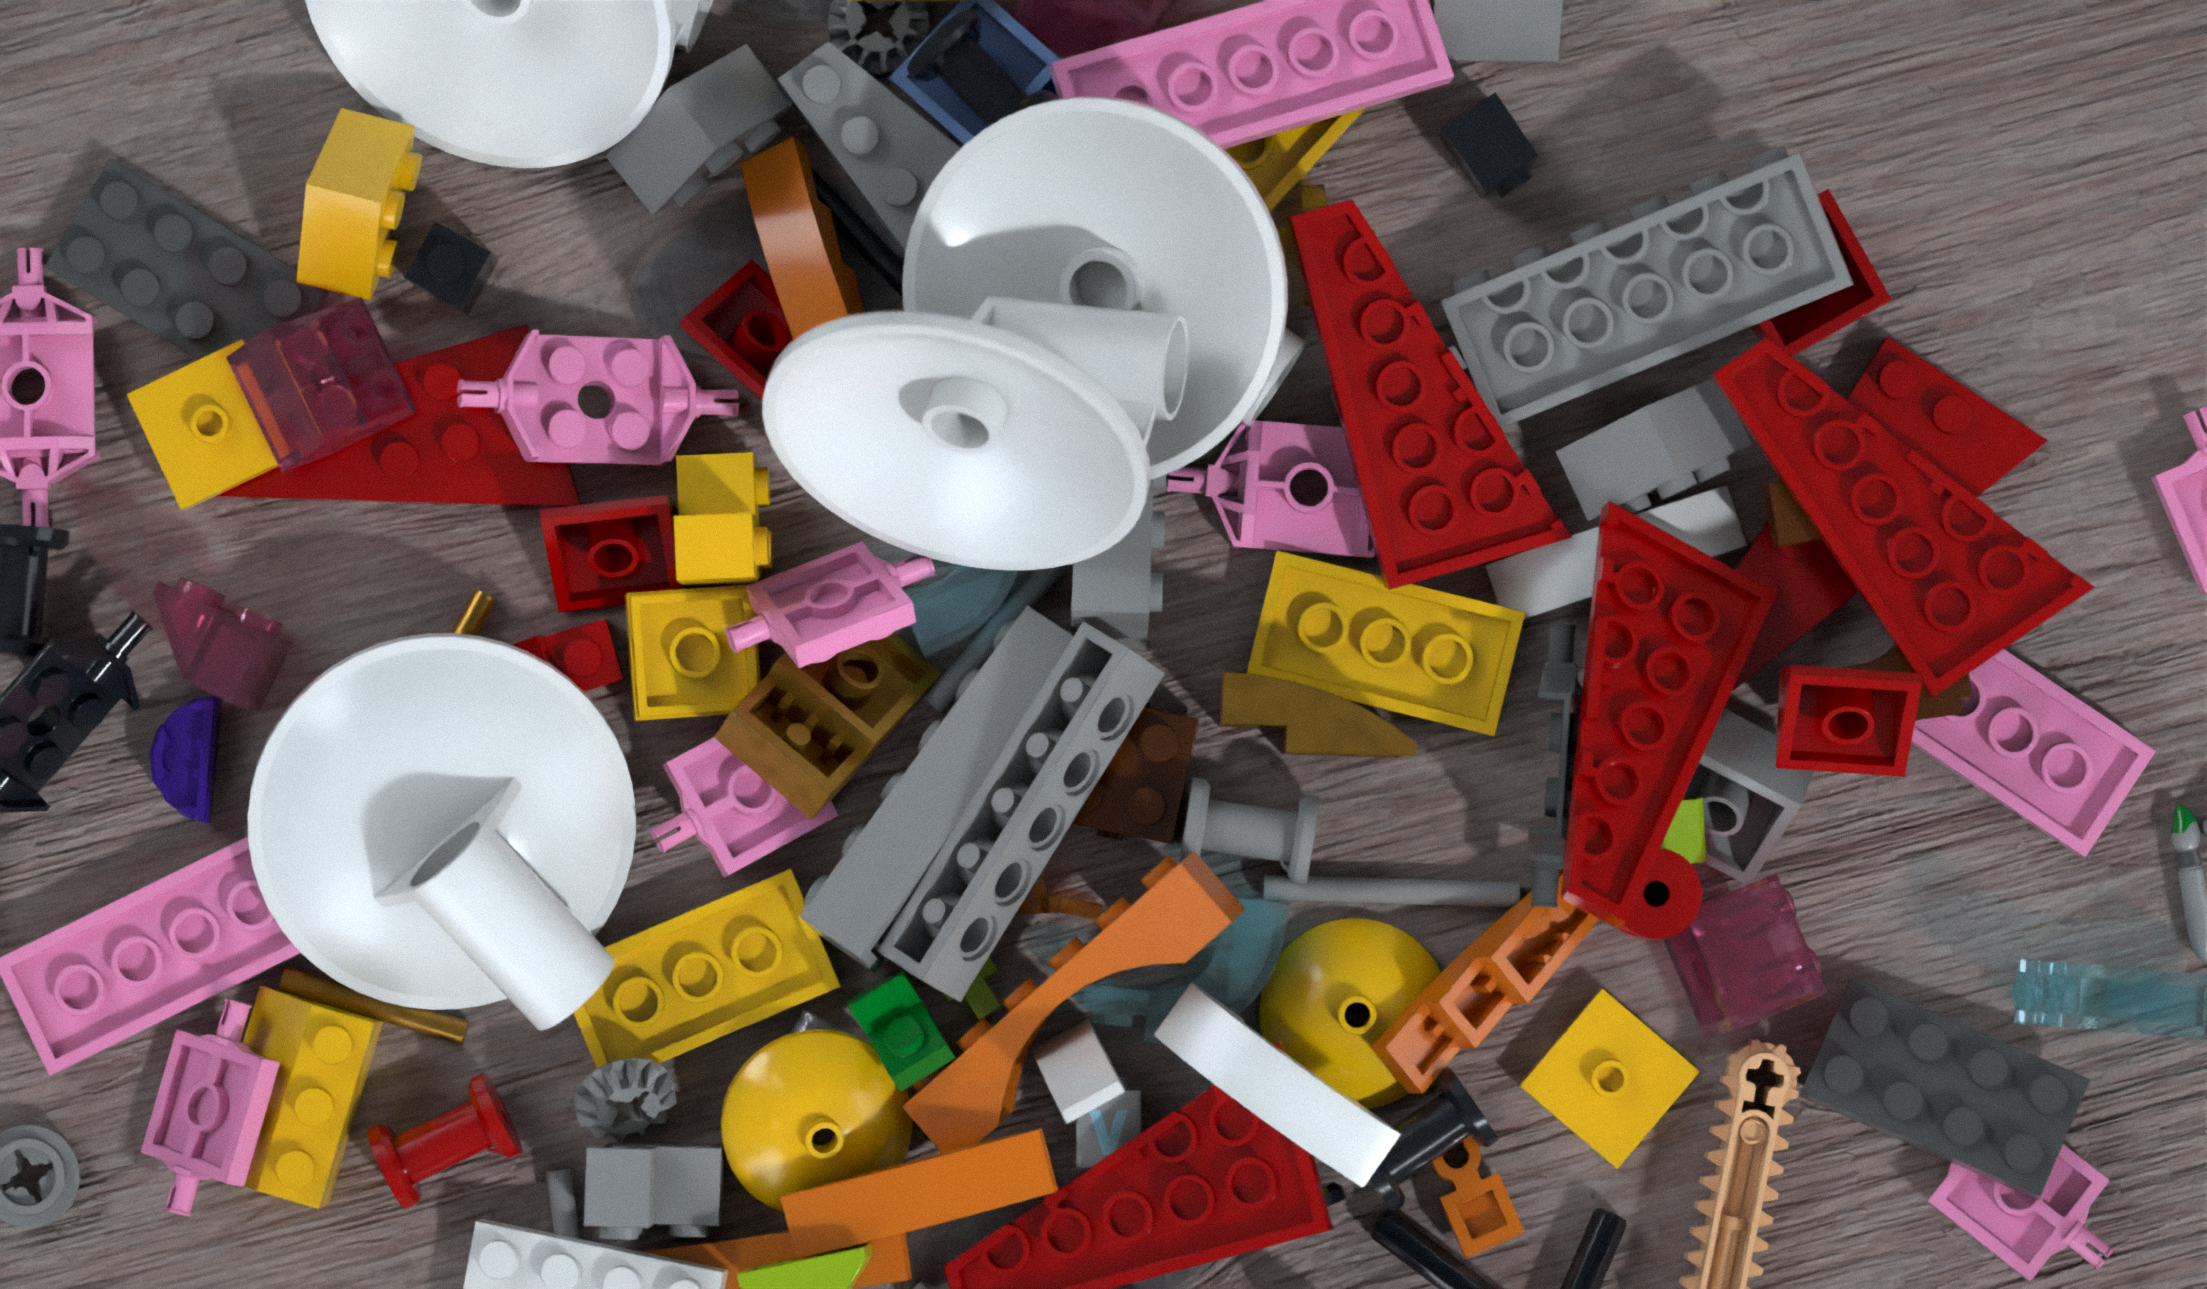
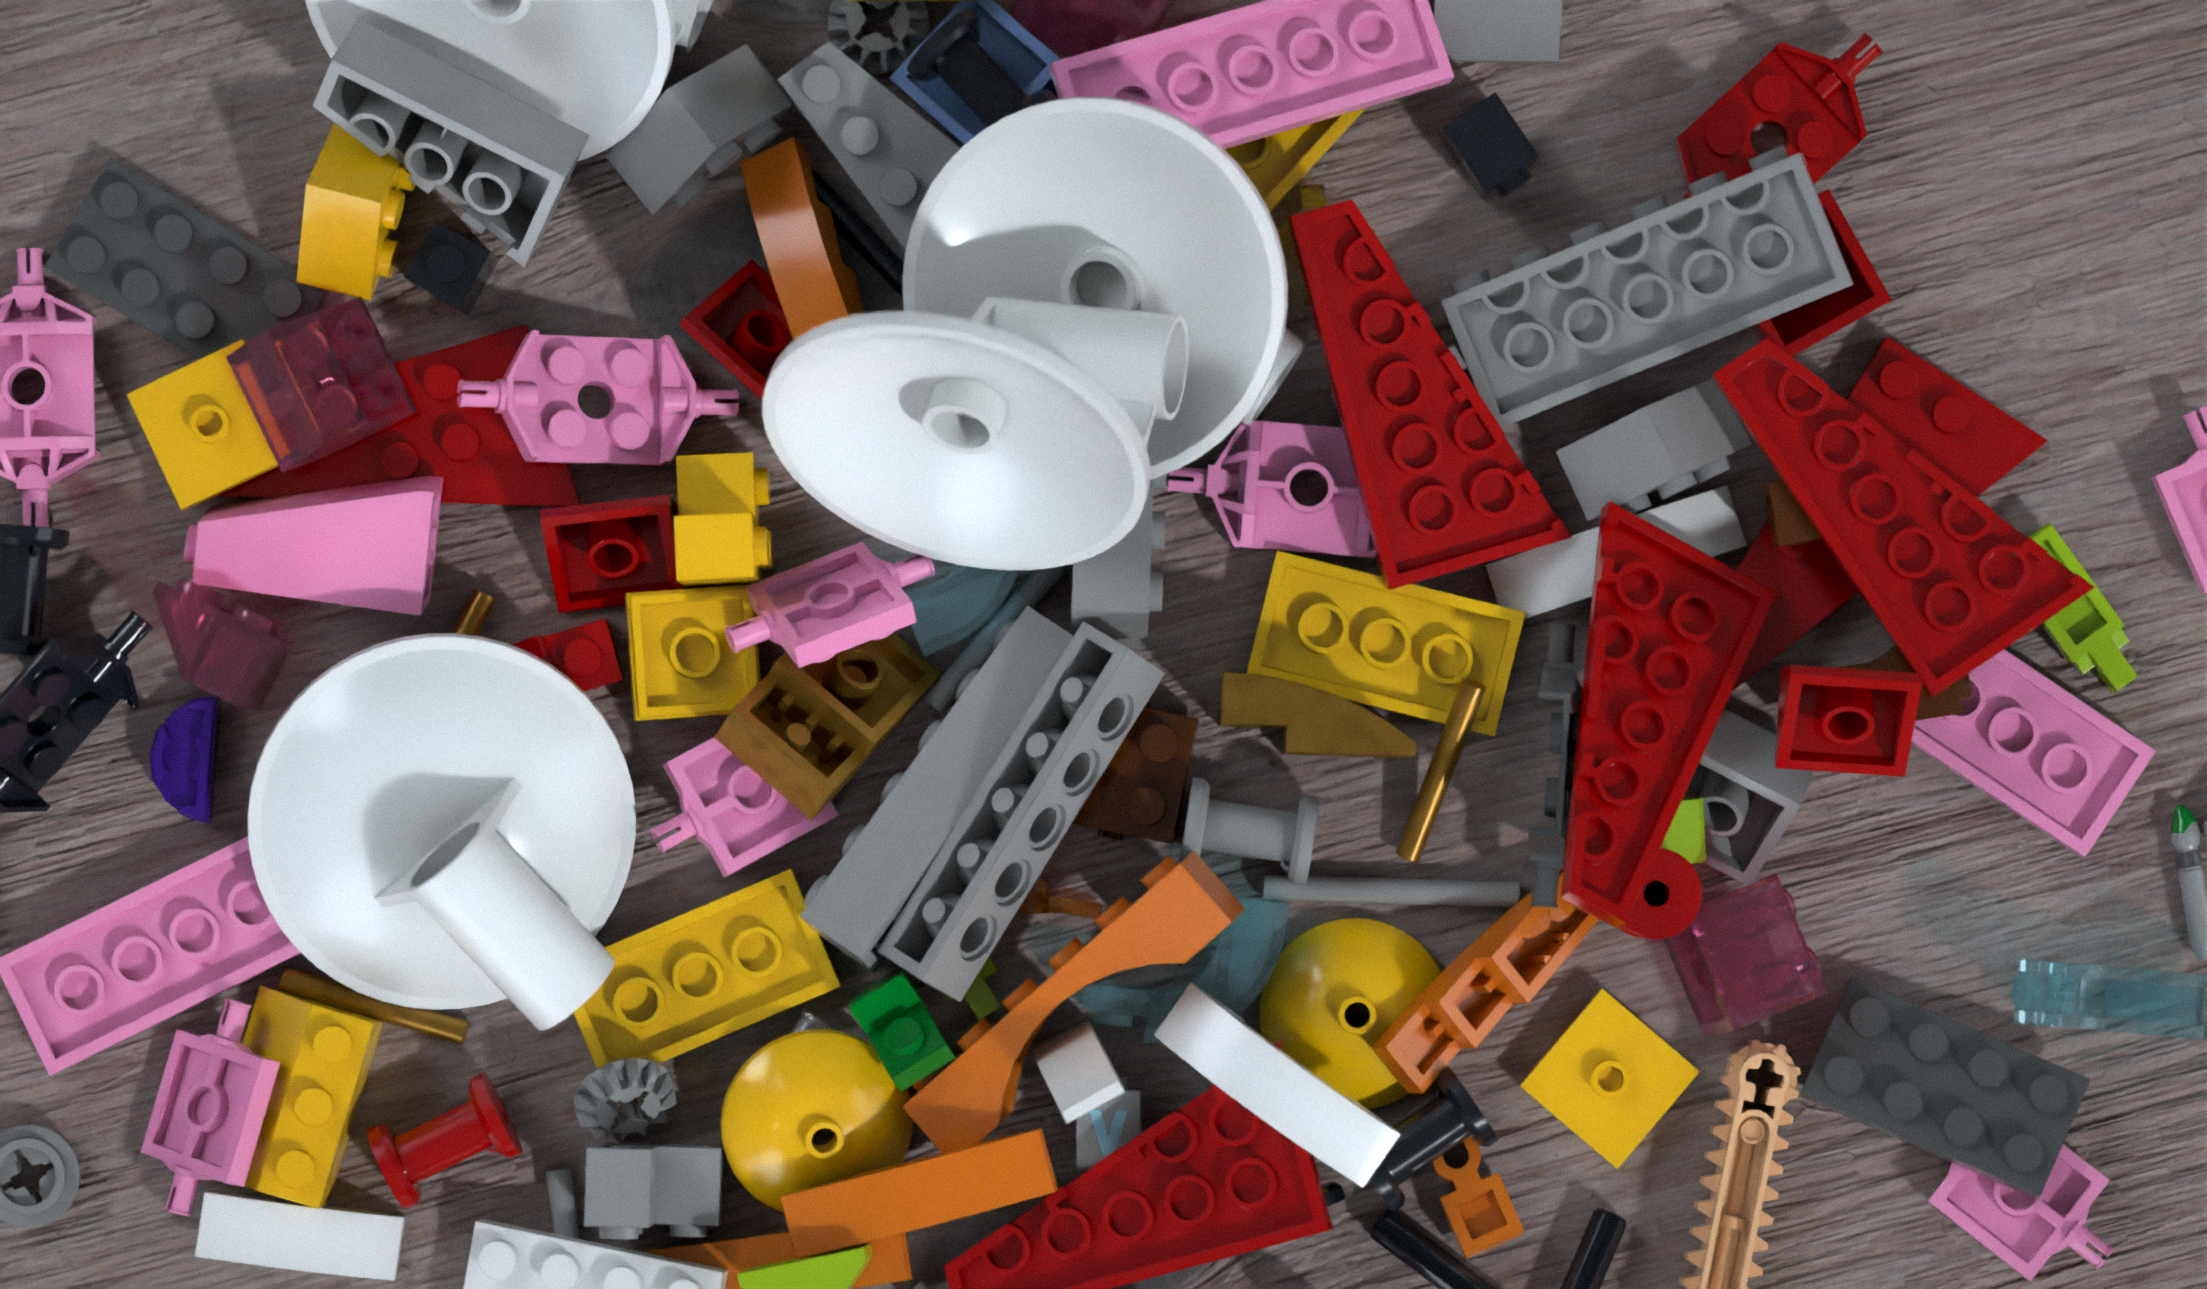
(299, 1236): none -> white slope
(329, 546): none -> bright pink slope
(453, 134): none -> light grey wedge
(1441, 770): none -> pearl gold bar
(1799, 94): none -> red plate
(2088, 628): none -> lime hinge

